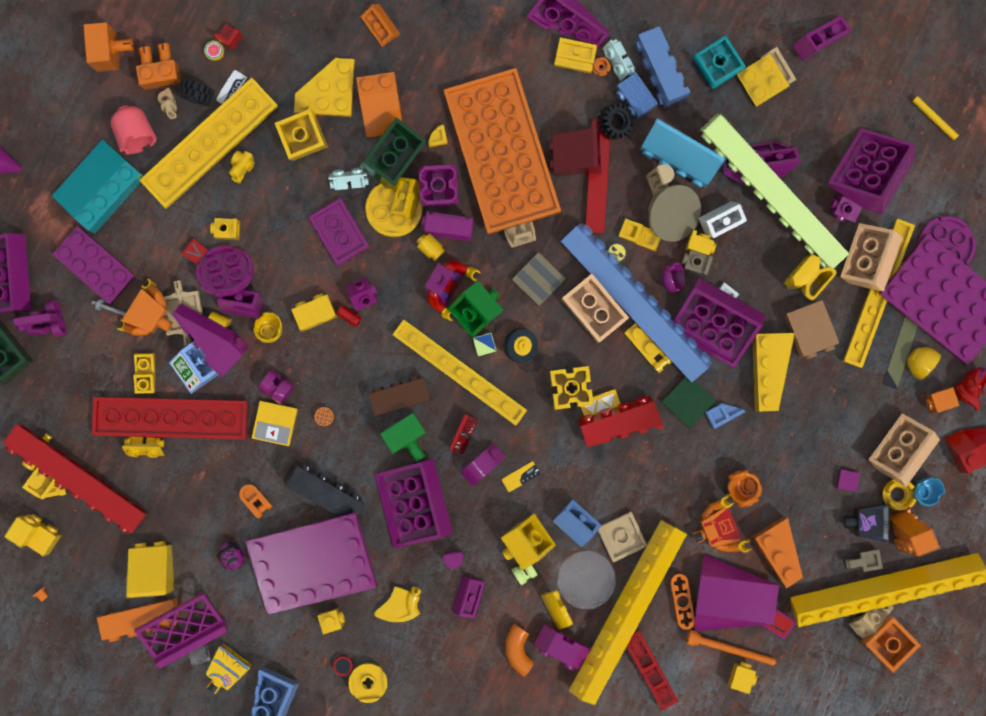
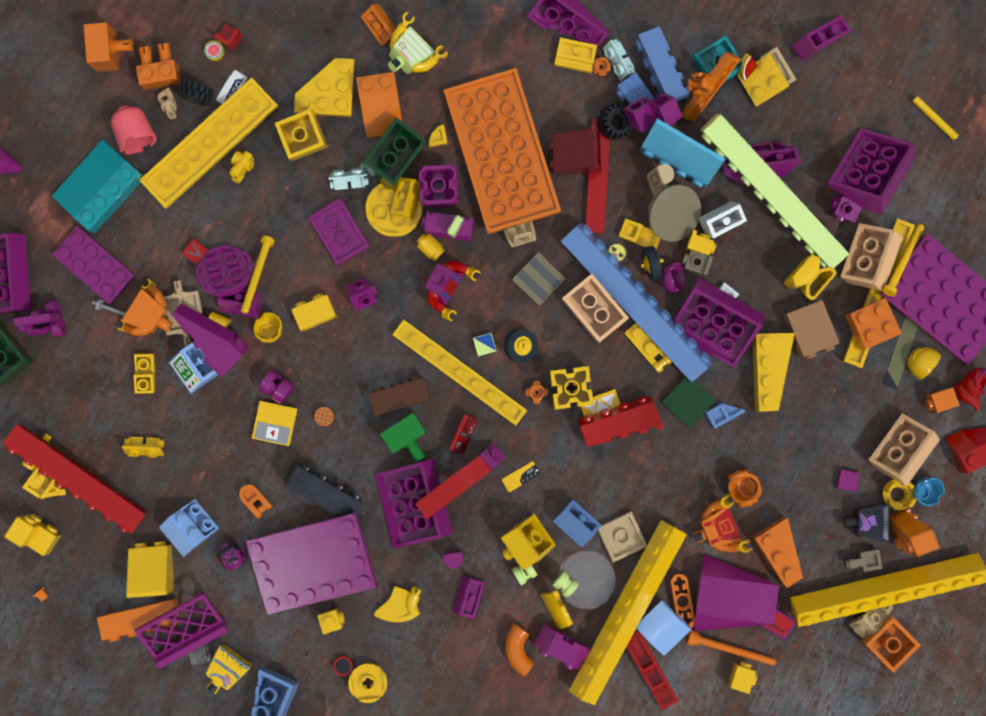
(169, 418): red plate -> none
(188, 527): none -> light blue slope
(232, 231): yellow brick -> none
(267, 243): none -> yellow bar
(349, 316): red pin -> none
(411, 51): none -> torso
(453, 487): none -> red slope
(455, 226): none -> yellowish green tile
(476, 308): green brick -> none
(536, 397): none -> orange plate
(565, 584): none -> yellowish green wheel
(645, 112): none -> magenta brick
(652, 263): none -> black wheel
(663, 627): none -> light blue slope
(706, 85): none -> orange plate
(747, 67): none -> tile
(873, 324): none -> orange brick
(890, 289): none -> yellow bar
(953, 235): magenta tile -> none

